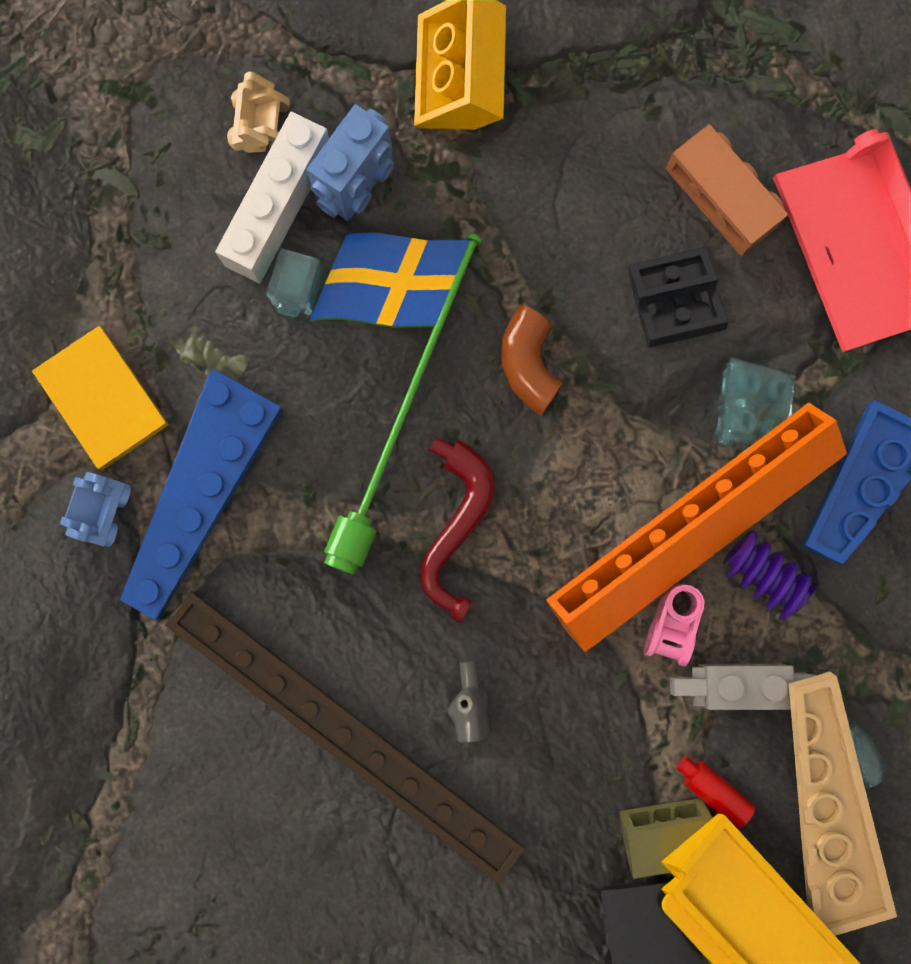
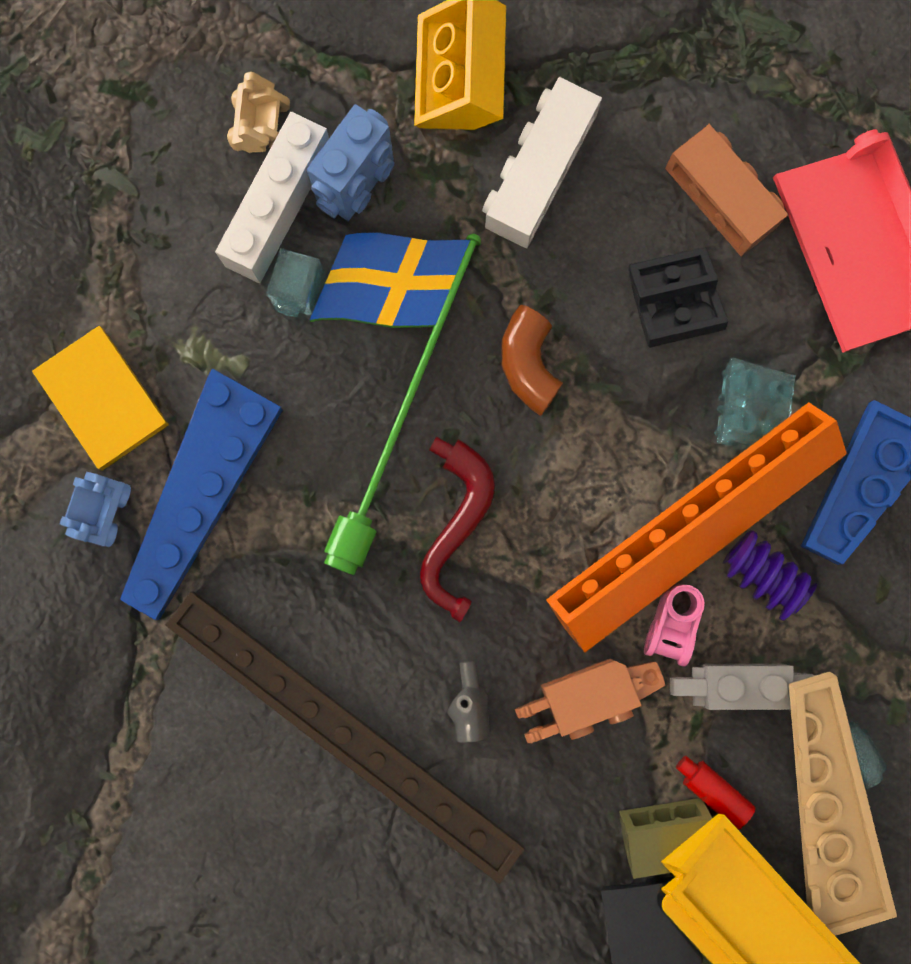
(542, 161): none -> white brick
(591, 696): none -> nougat hinge

